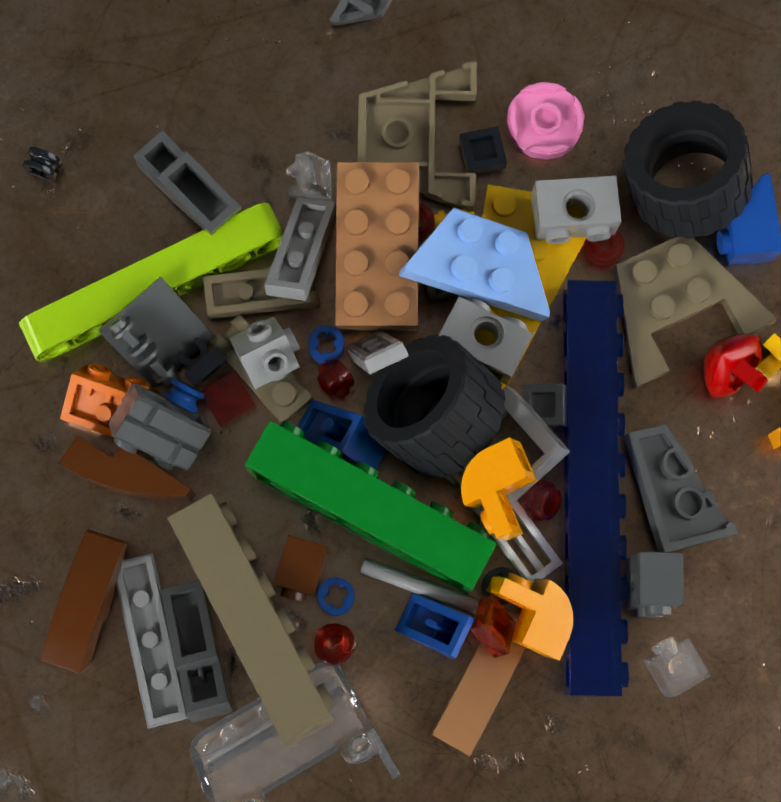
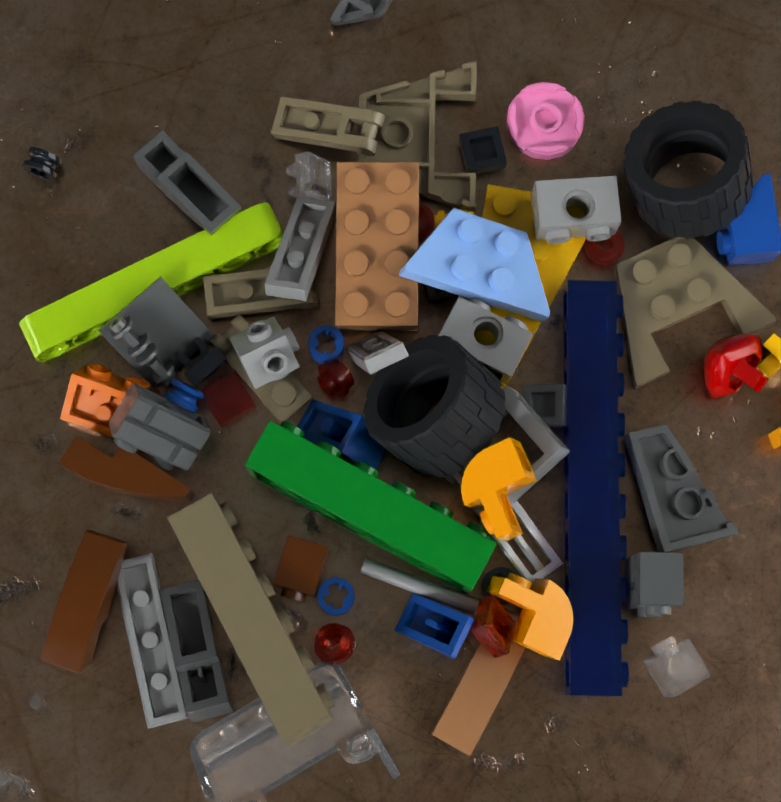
(327, 125): none -> dark tan plate
(542, 501): clear red plate -> none

